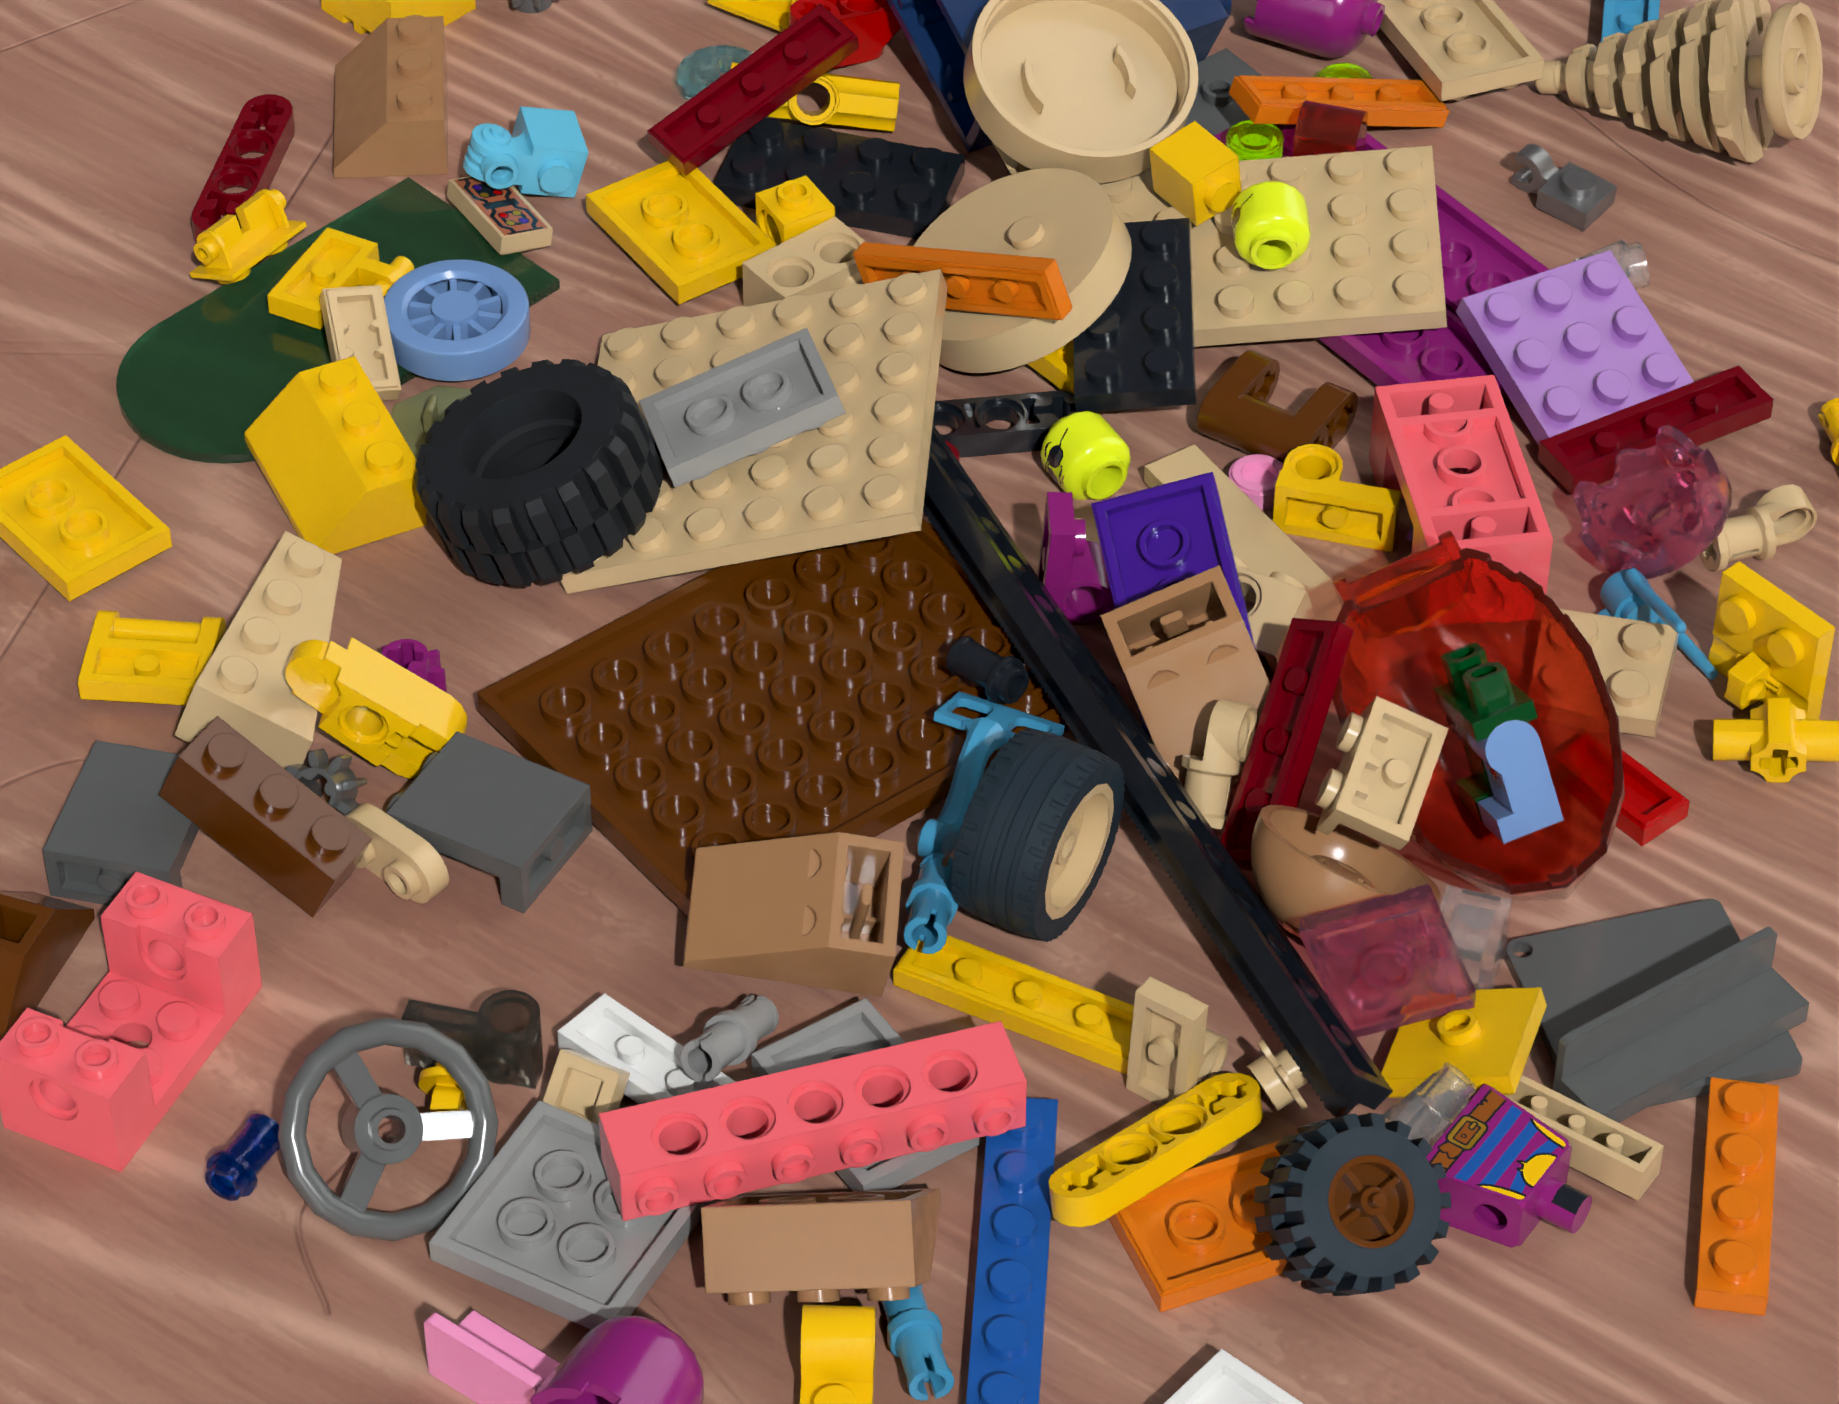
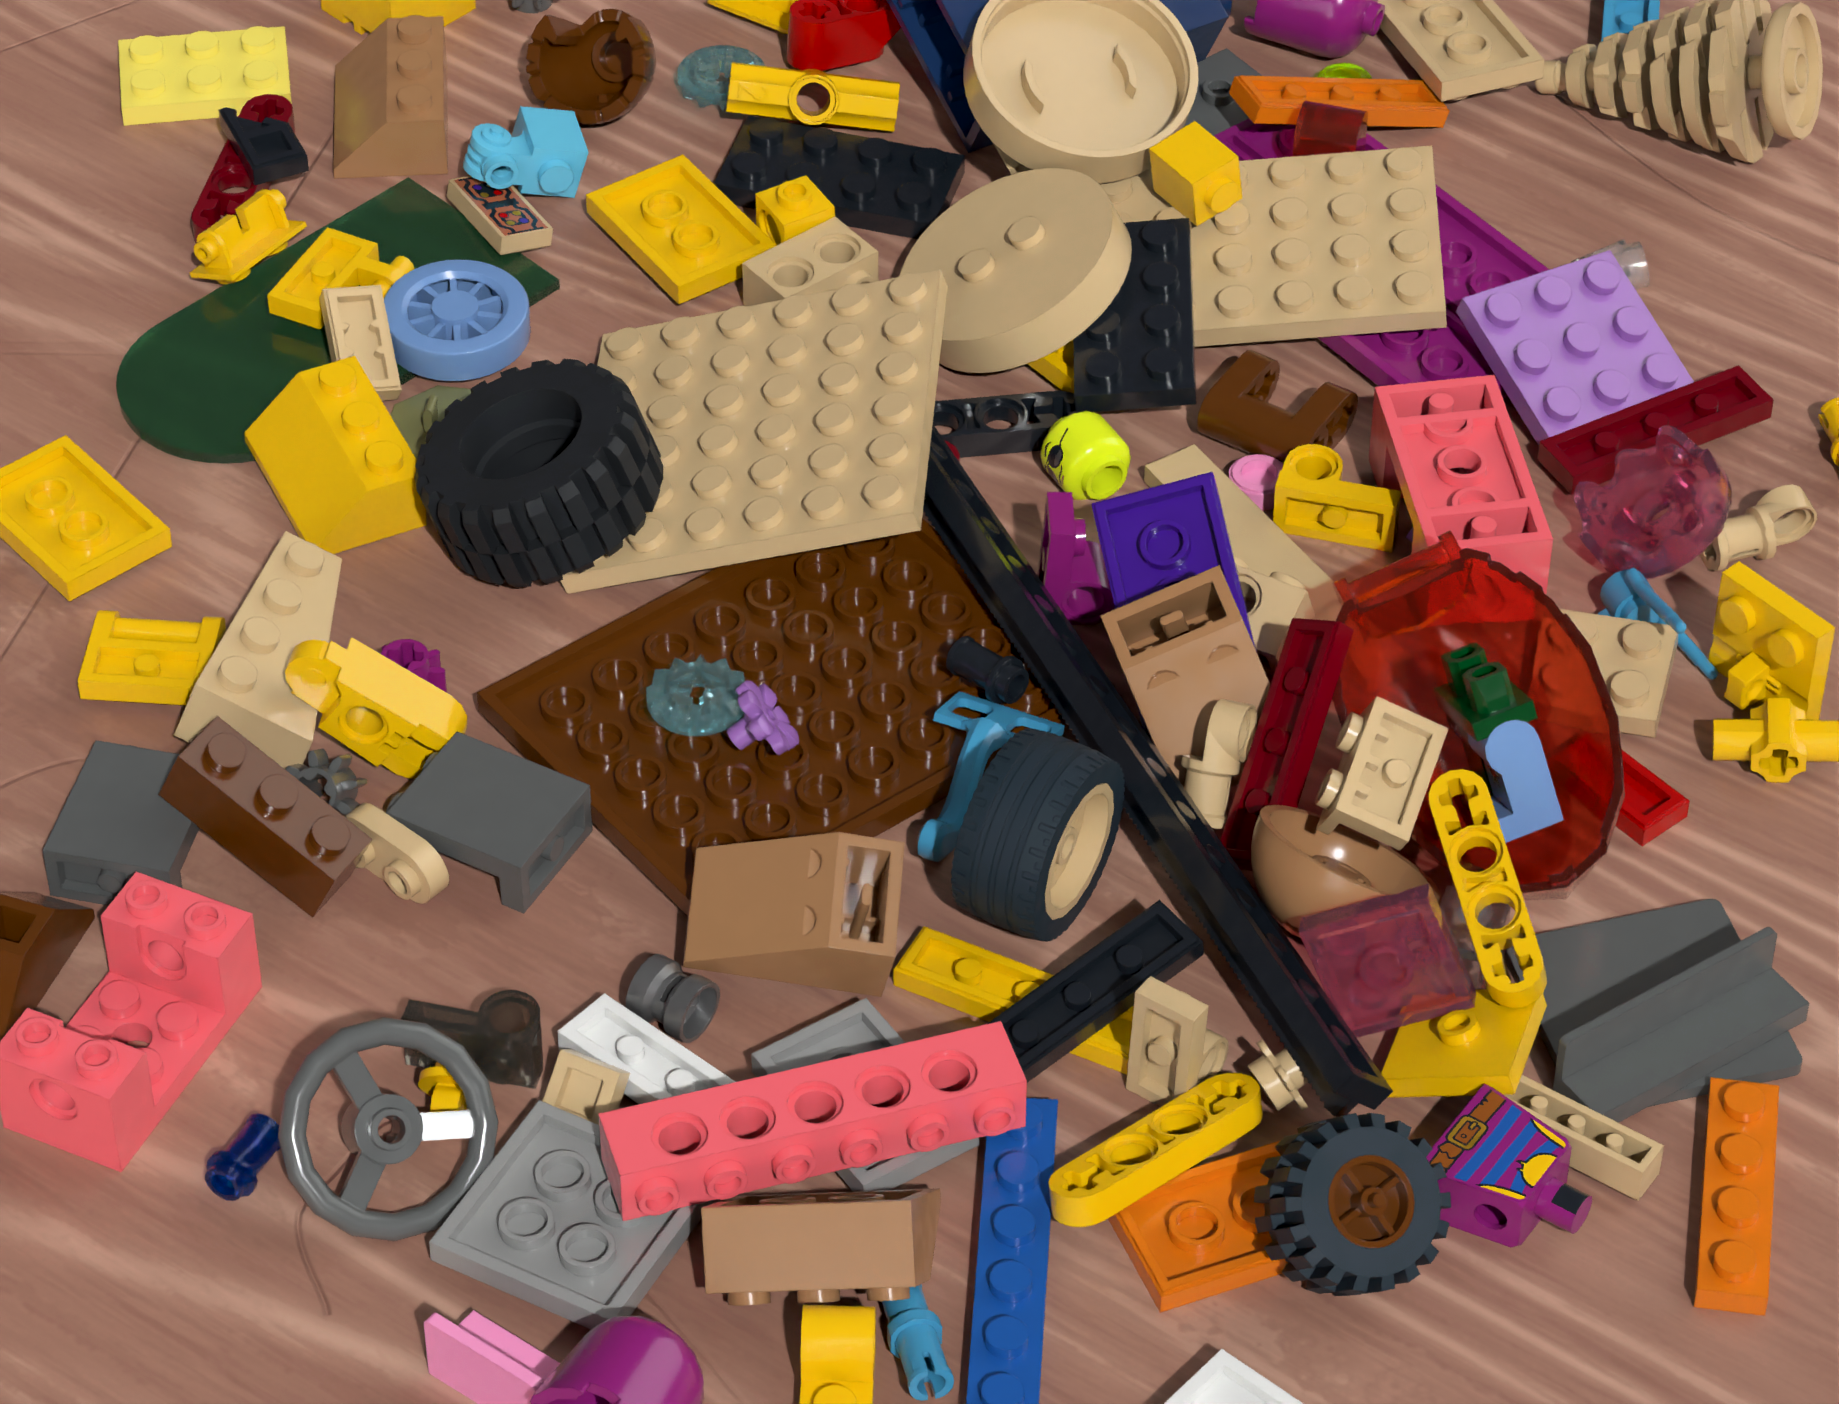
(200, 73): none -> light yellow plate
(265, 148): none -> black tile
(592, 66): none -> reddish brown hair
(672, 998): none -> flat silver wheel
(674, 708): none -> clear light blue gear
(729, 1038): light grey pin -> none
(741, 407): light grey plate -> none
(752, 89): dark red tile -> none
(762, 720): none -> medium lavender plant
(930, 905): dark azure pin -> none
(975, 279): orange tile -> none
(1097, 987): none -> black tile
(1255, 141): clear neon green tile -> none
(1270, 224): neon yellow head -> none
(1433, 1103): clear cone -> none
(1486, 887): none -> yellow beam
(1566, 194): flat silver plate -> none

